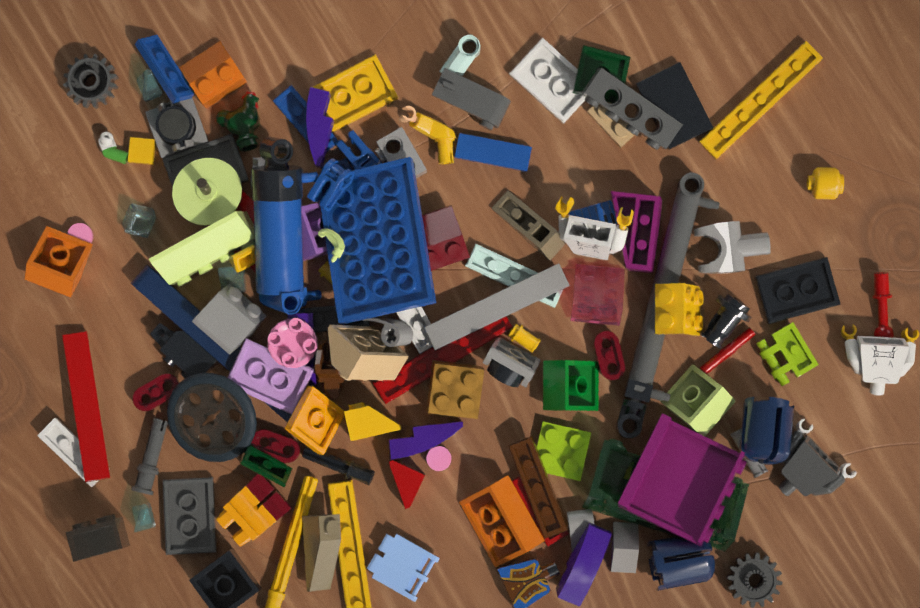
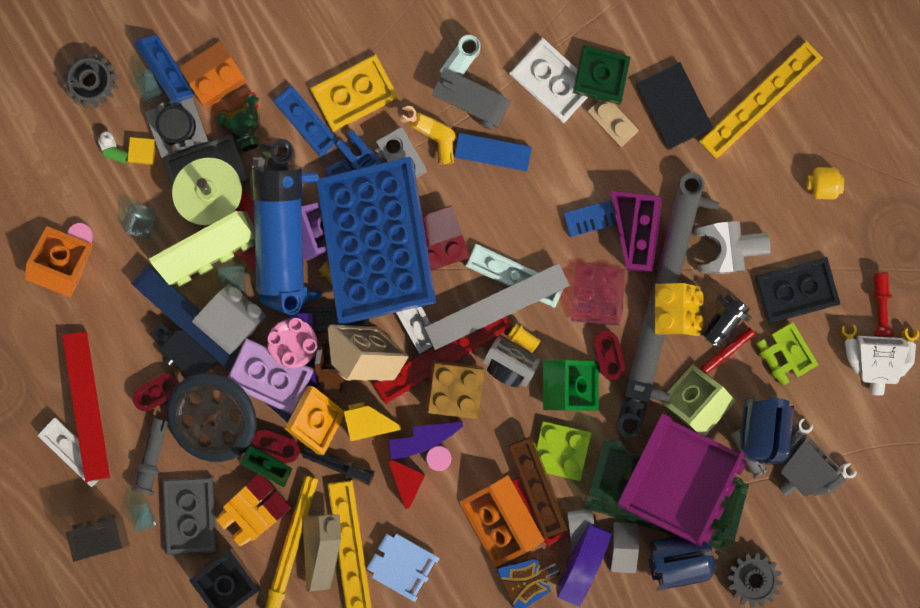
(243, 259): yellow slope -> none
(318, 125): dark purple slope -> none
(329, 178): blue piece -> none
(336, 241): yellowish green piece -> none
(394, 331): light grey panel -> none
(529, 225): dark tan slope -> none
(591, 236): white torso -> none
(666, 127): dark grey brick -> none

